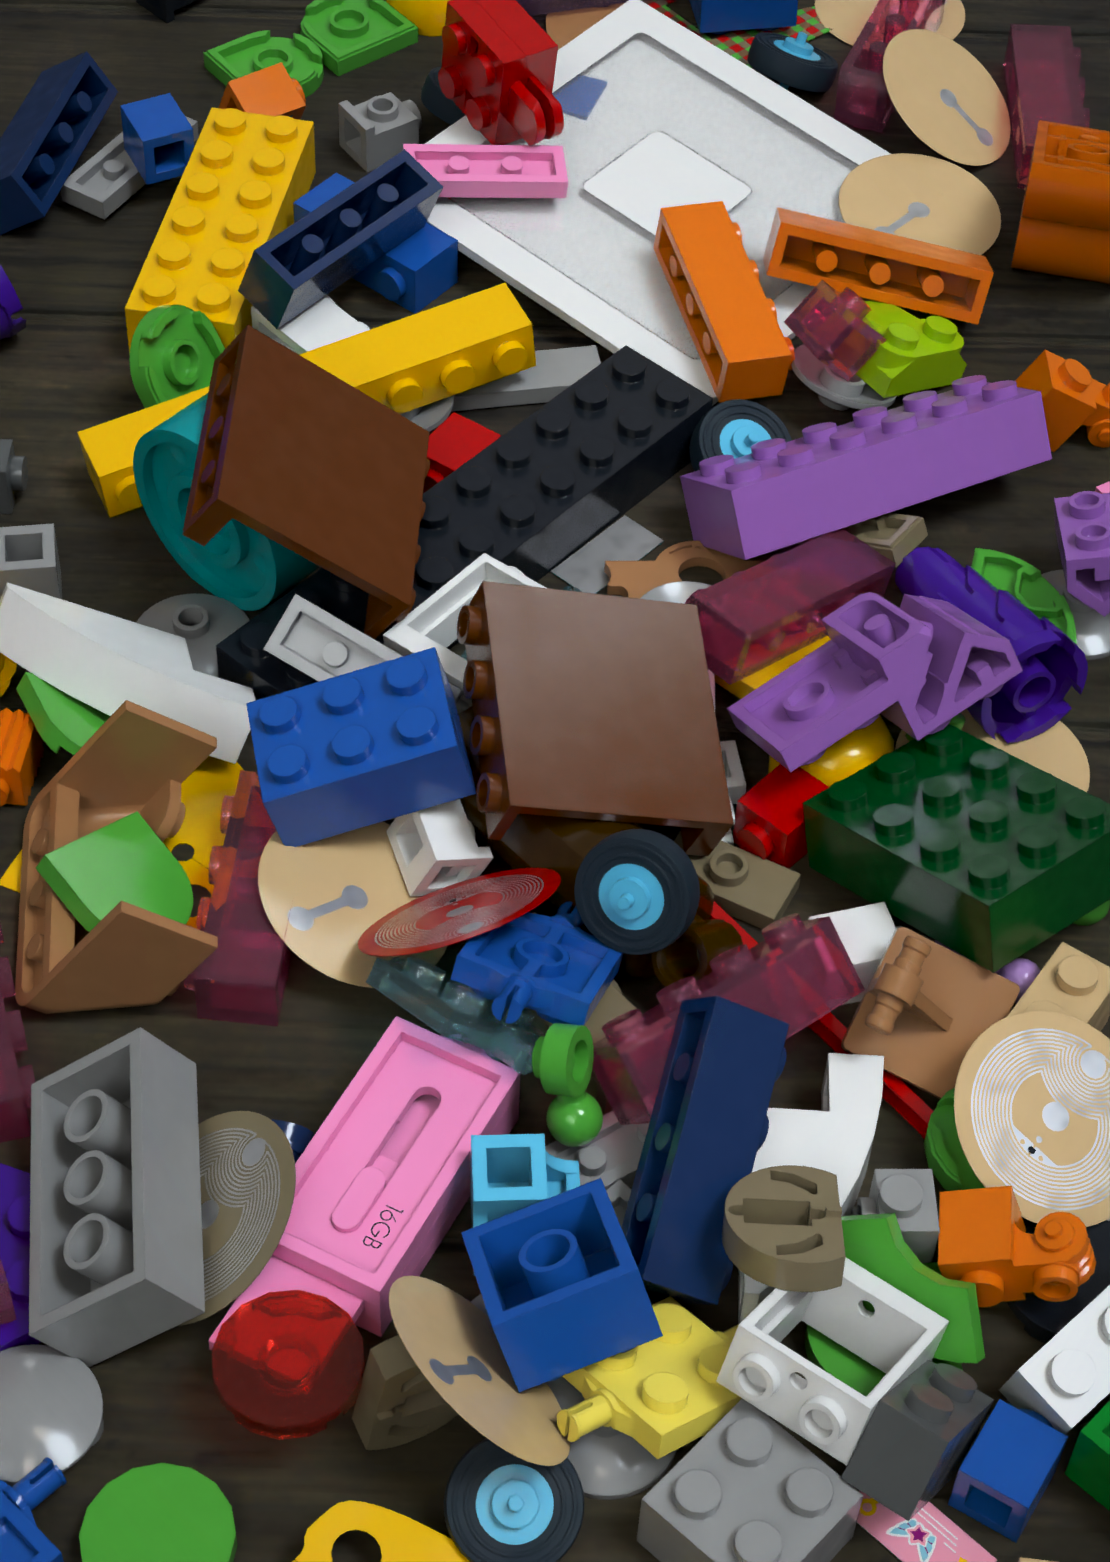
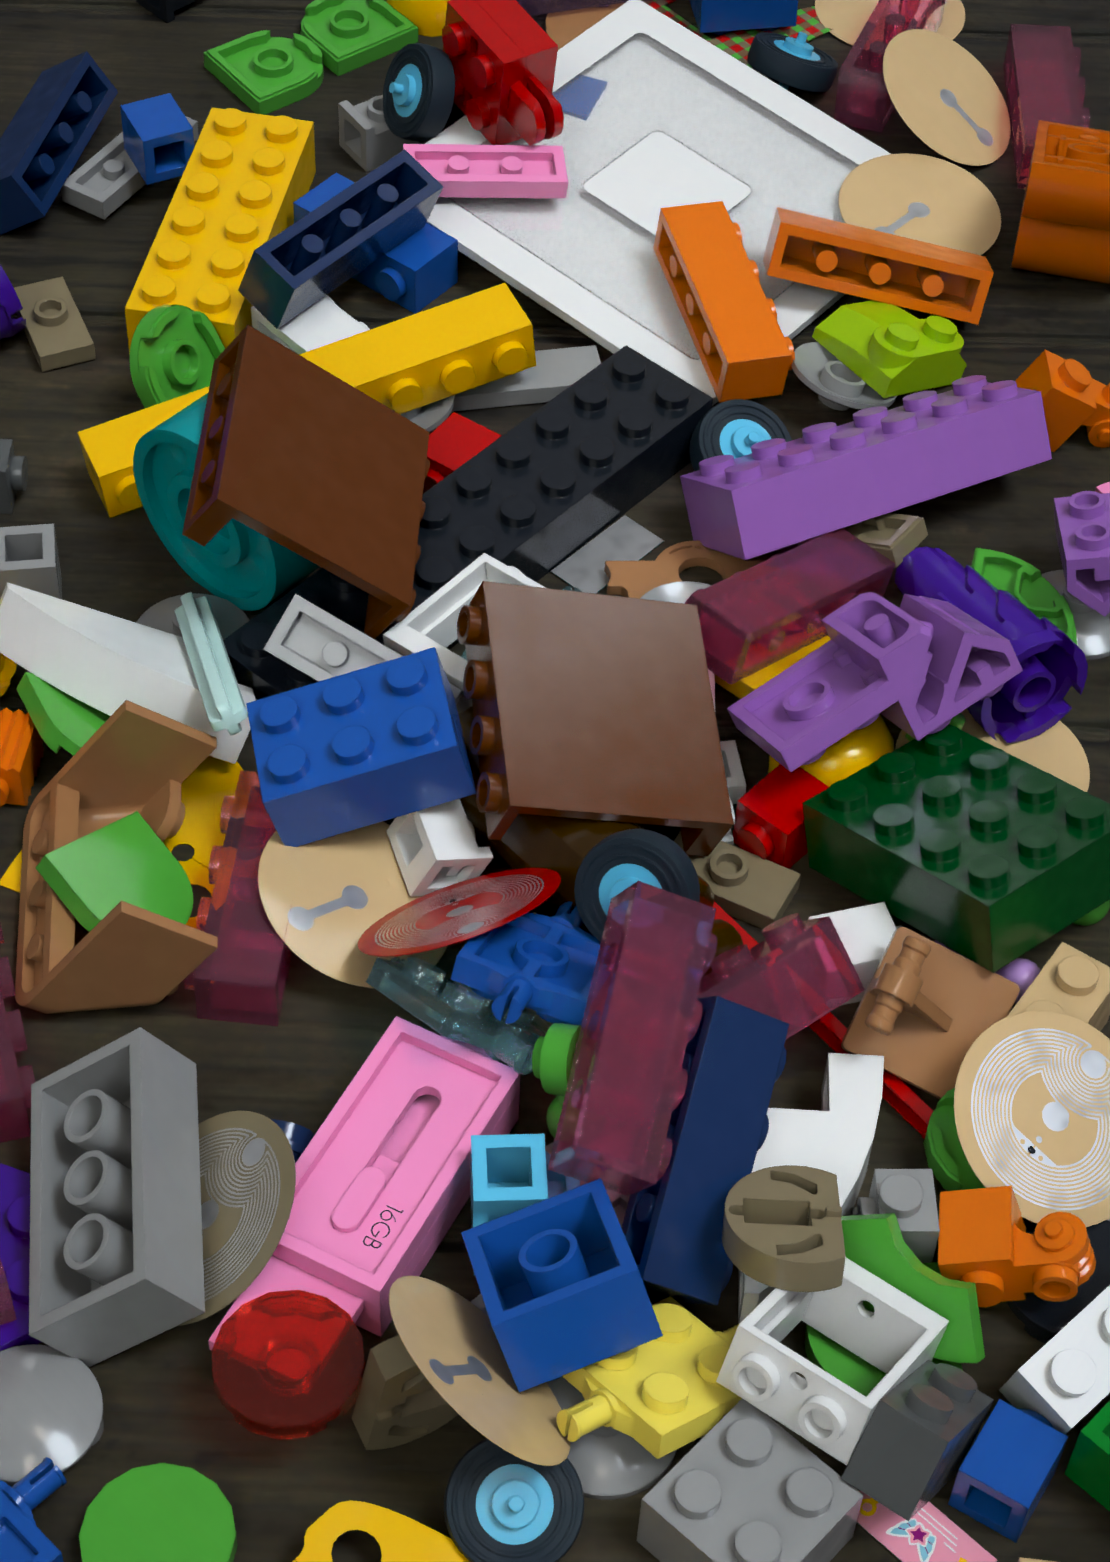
(54, 324): none -> dark tan plate
(211, 664): none -> light aqua axle
(266, 93): orange brick -> none
(418, 92): none -> black wheel
(634, 1040): none -> clear pink brick
(836, 328): clear pink brick -> none

